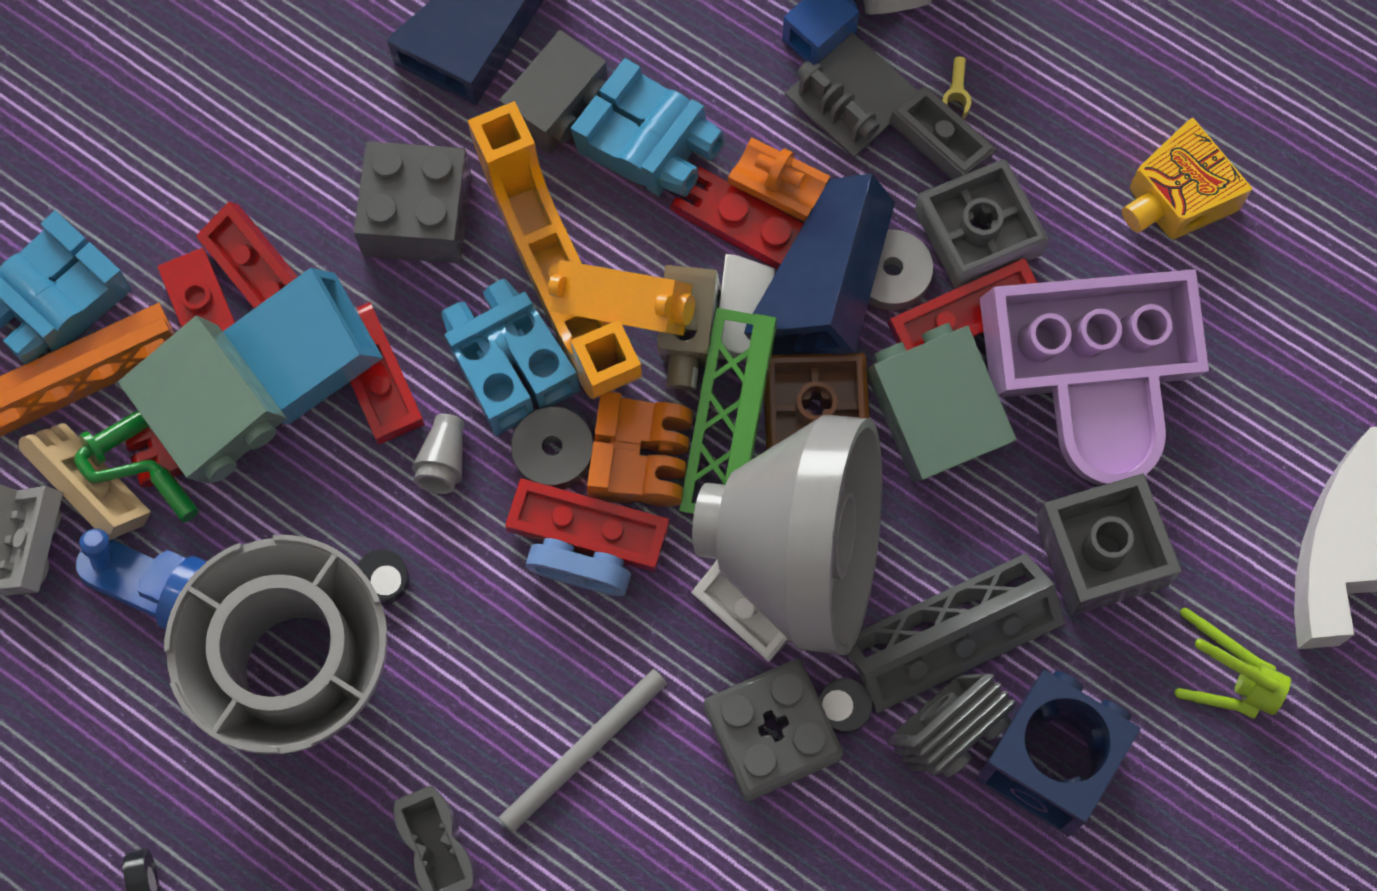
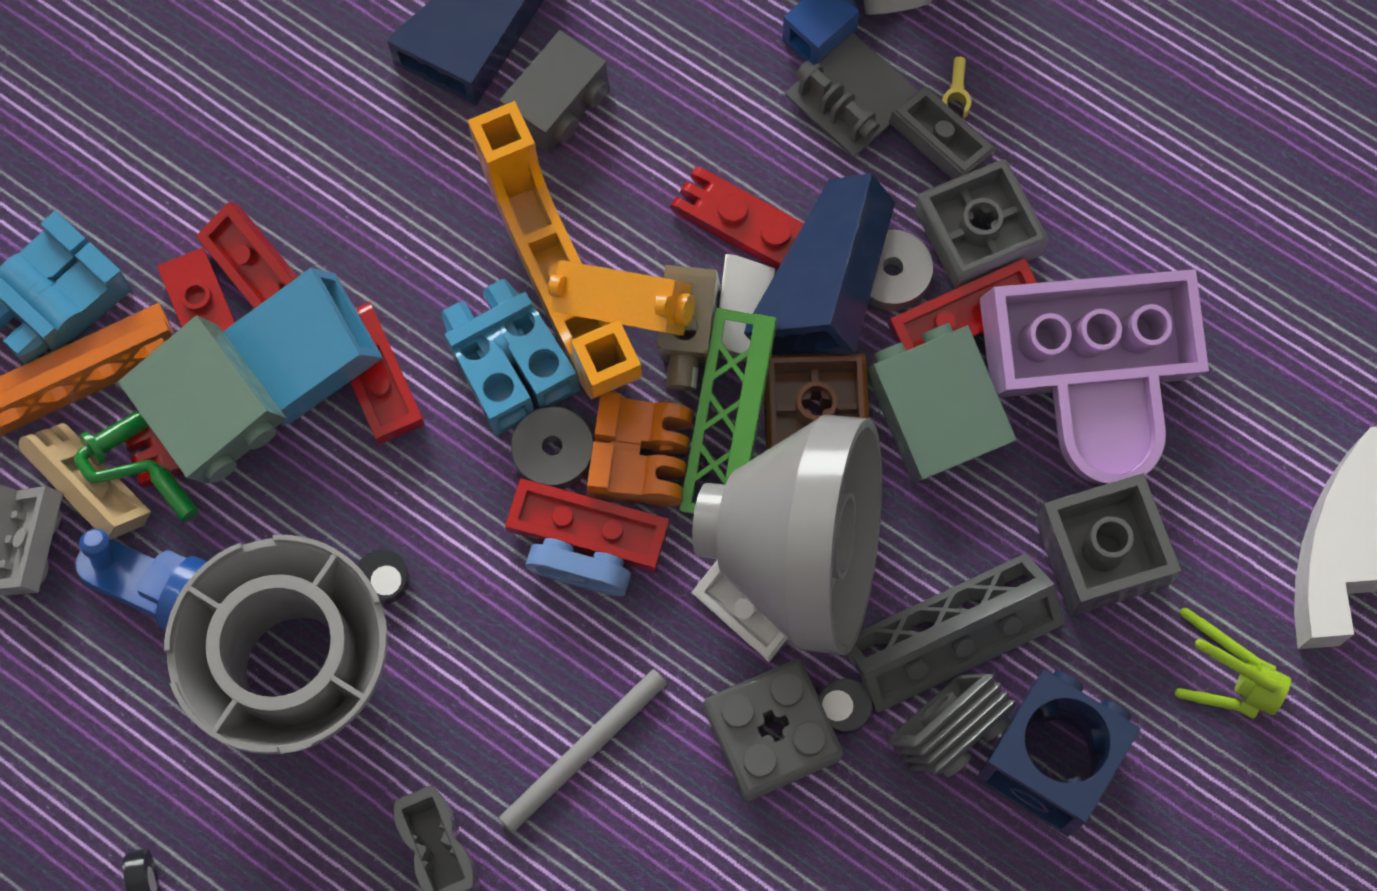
(413, 202): dark grey brick -> none
(440, 458): light grey cone -> none
(646, 132): dark azure hips -> none
(778, 179): orange hips -> none
(1185, 185): yellow torso -> none

